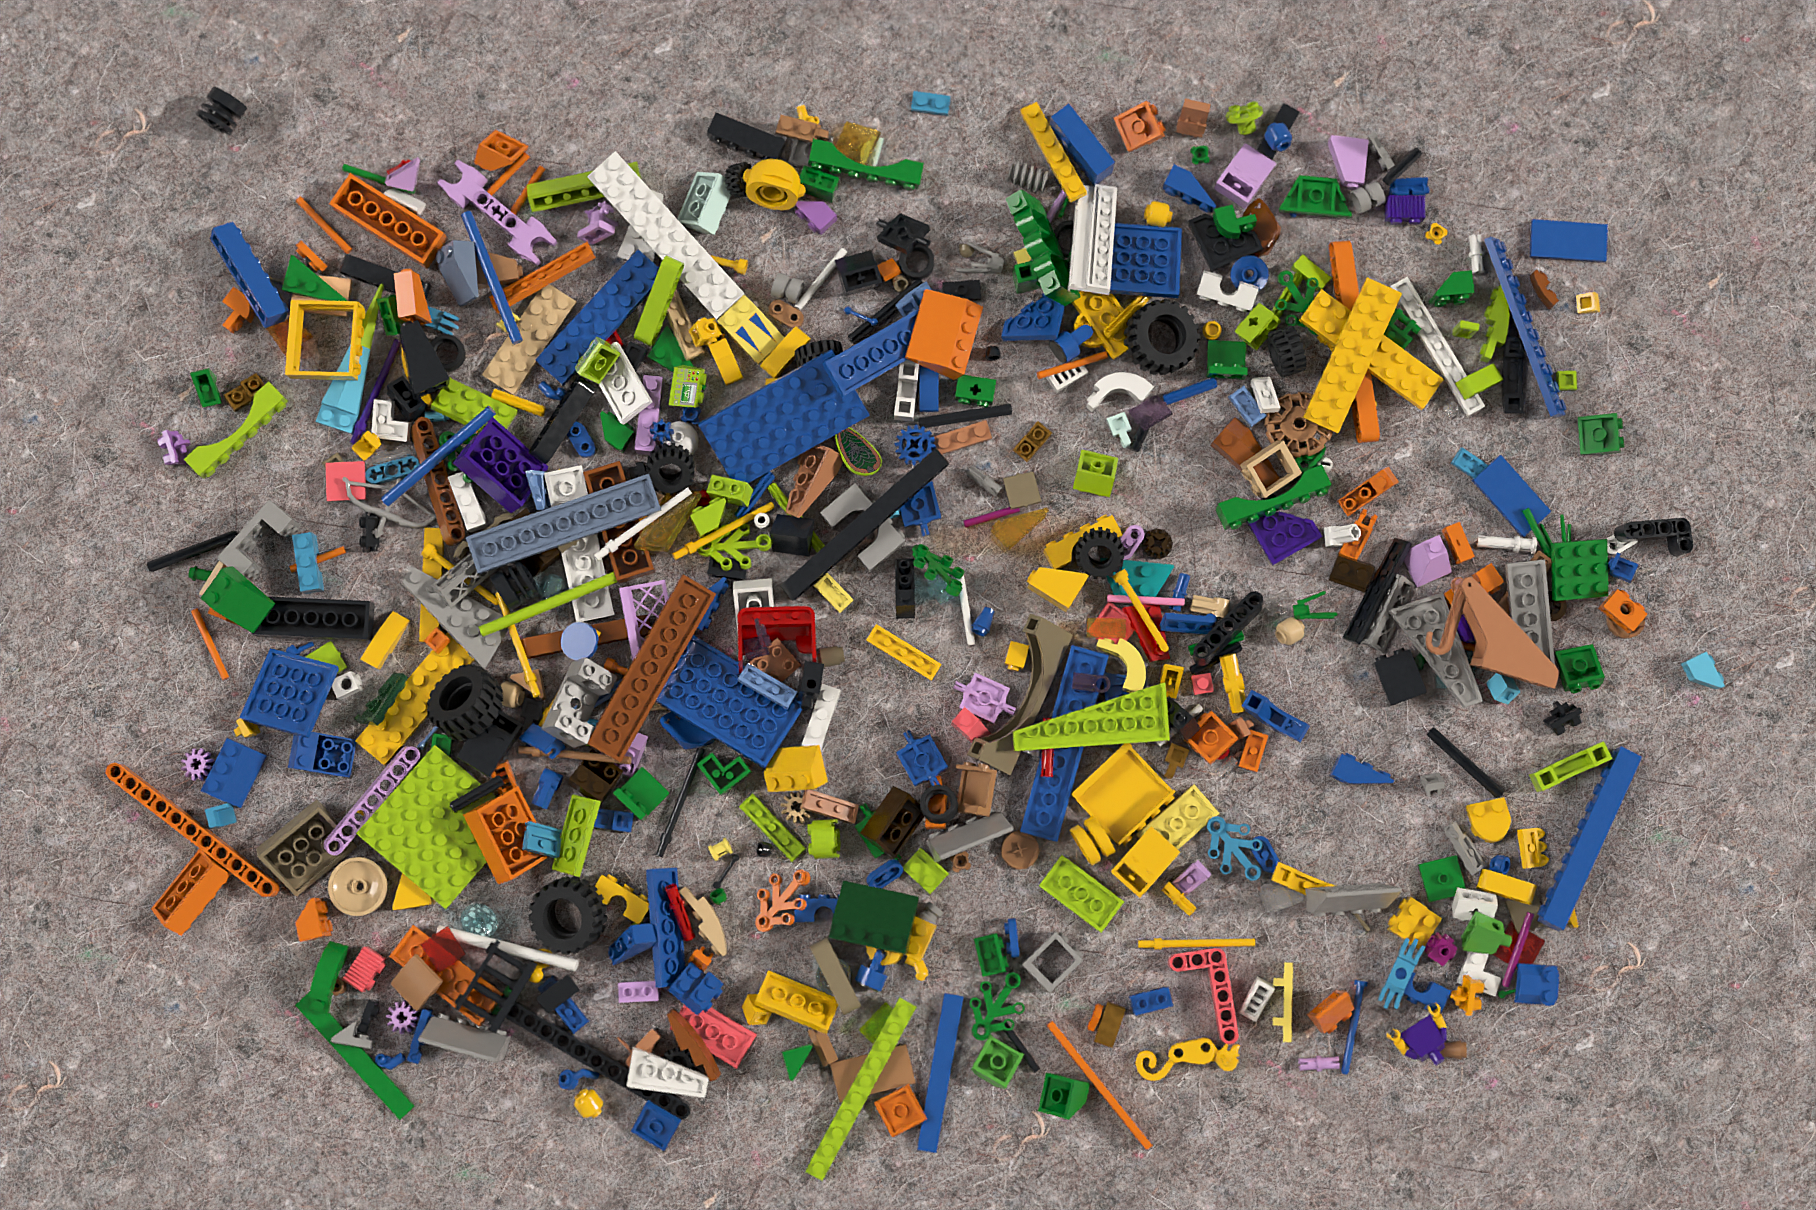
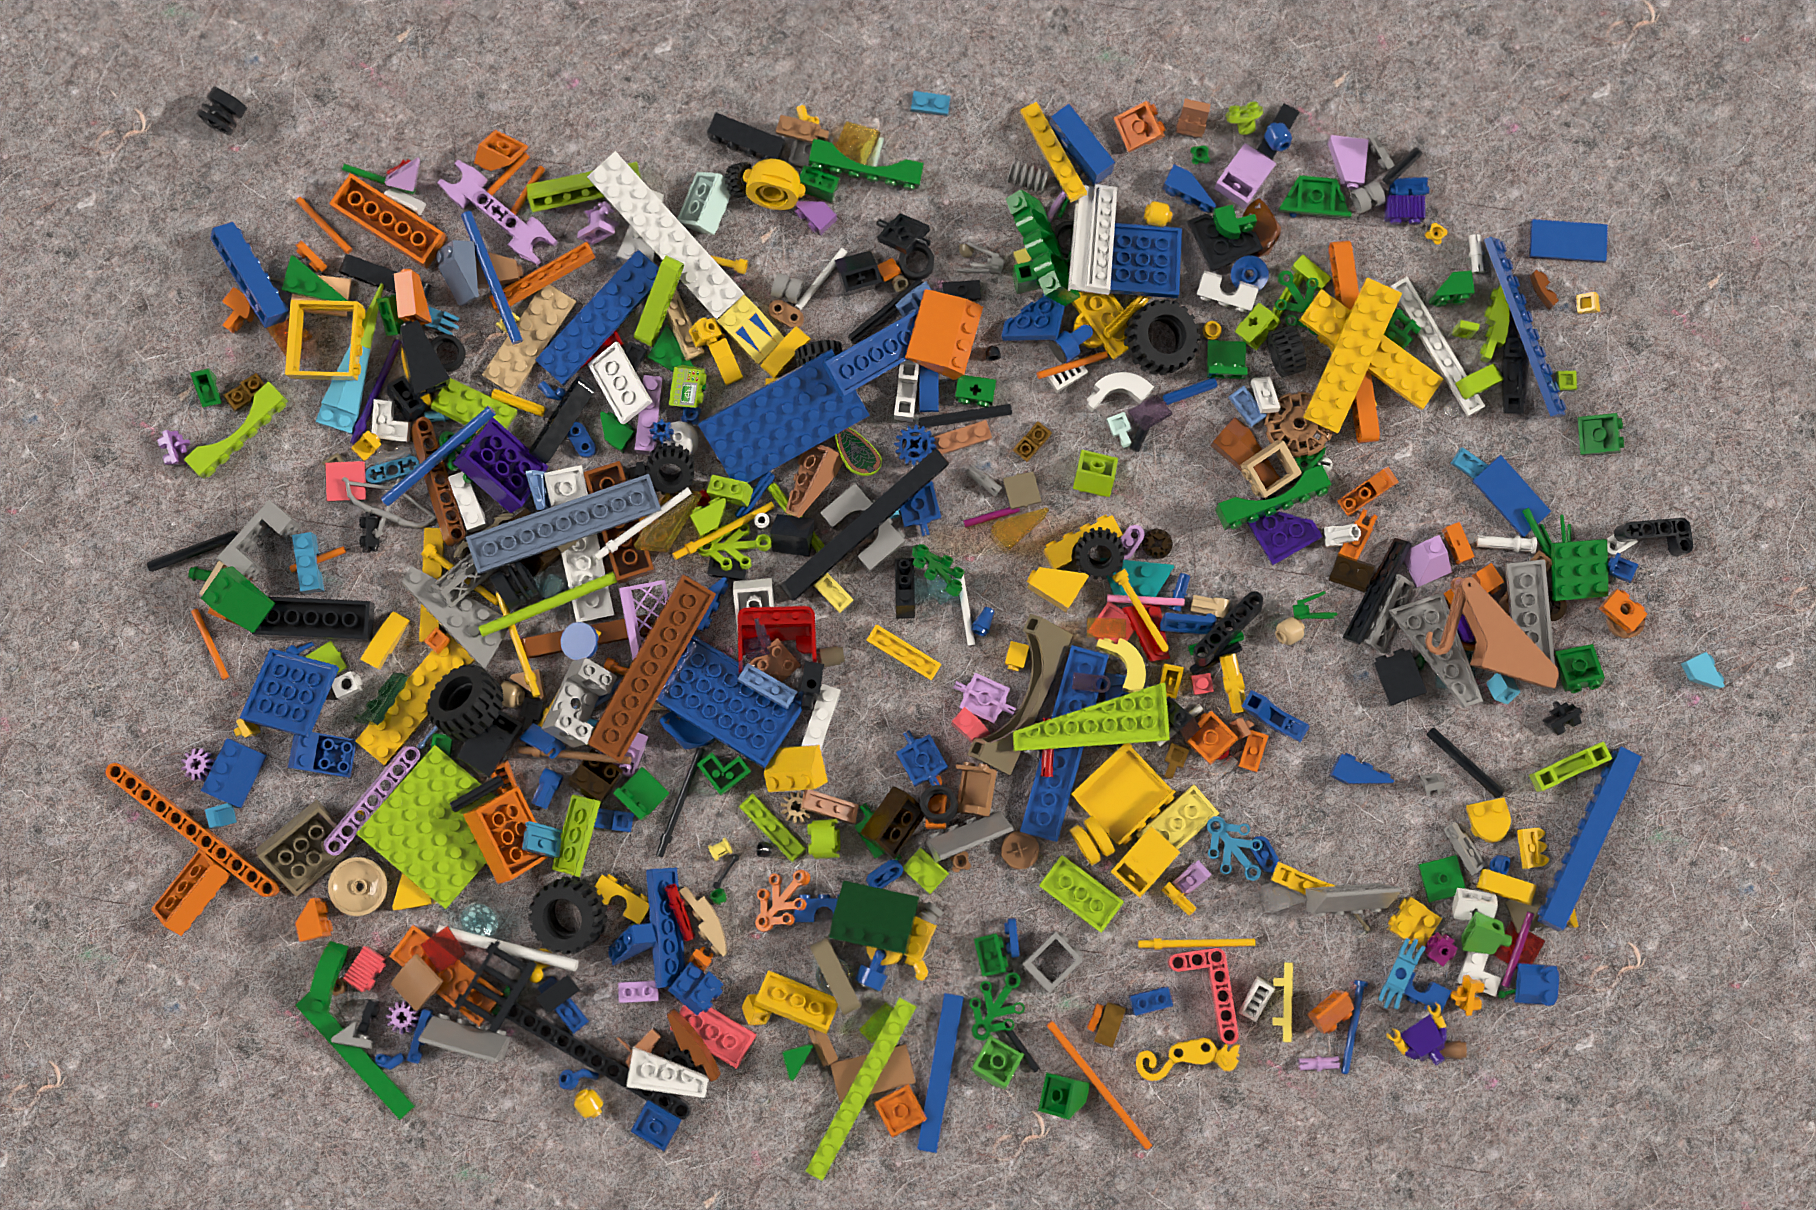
(597, 360): lime slope -> none
(848, 311): blue hinge -> none

